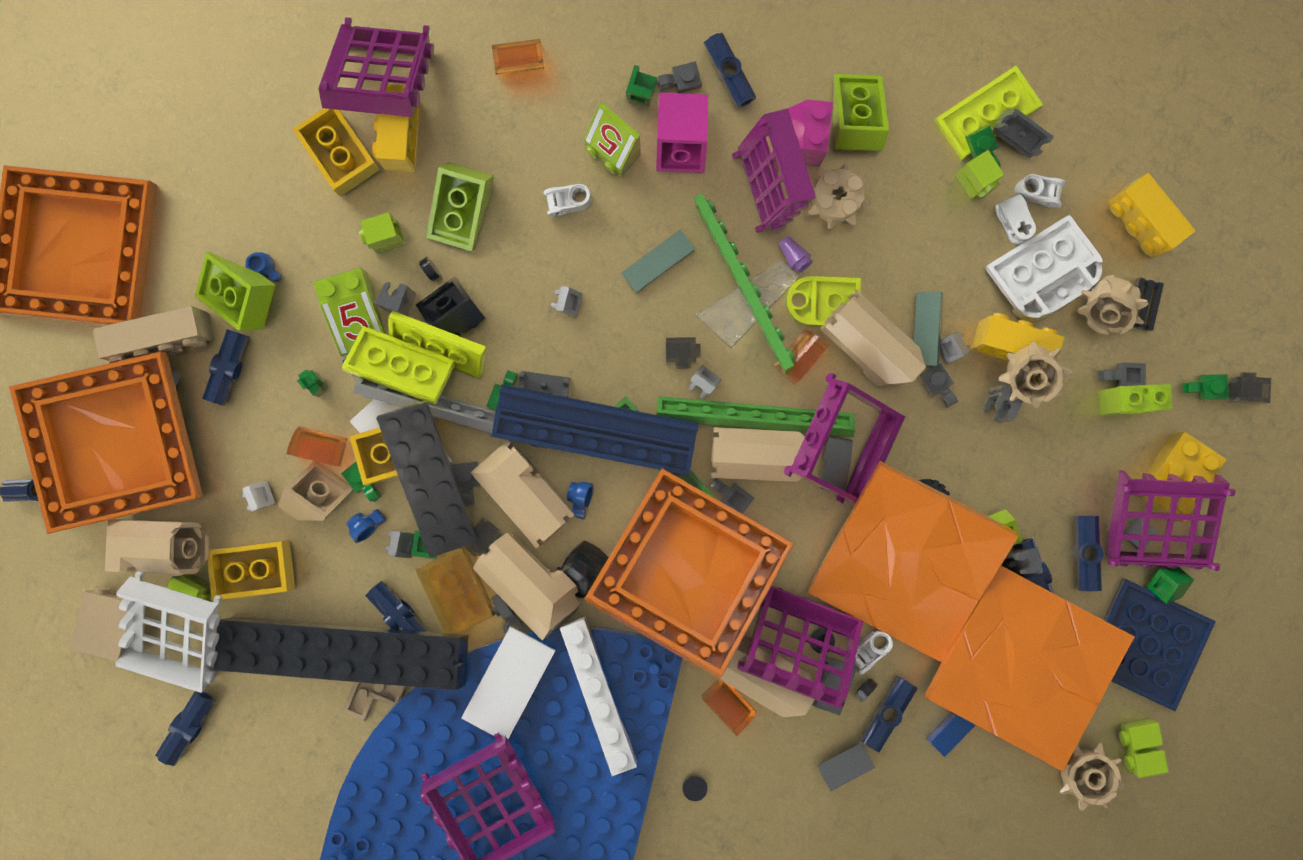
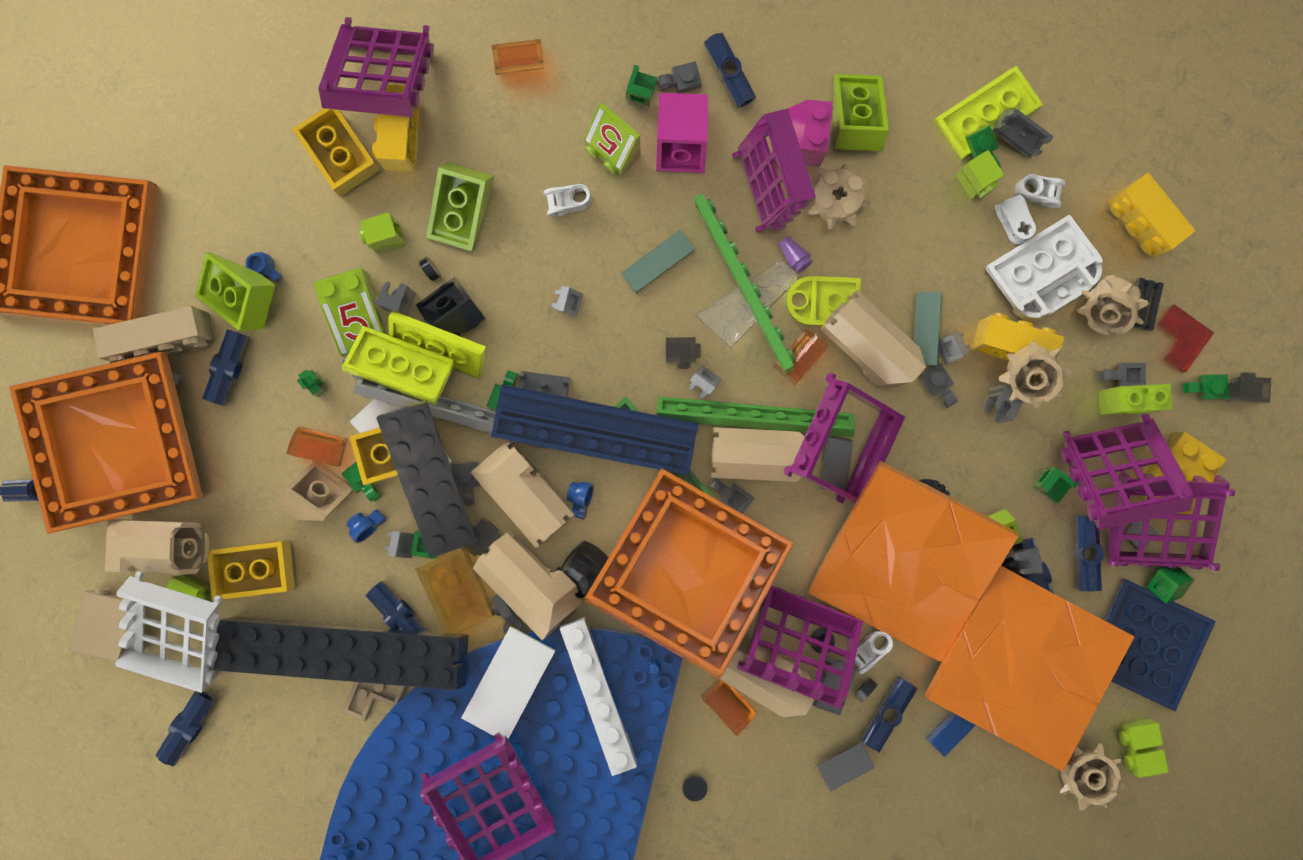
(258, 496): white tile -> none
(1054, 484): none -> green panel
(1125, 439): none -> magenta window
(1189, 334): none -> clear red tile

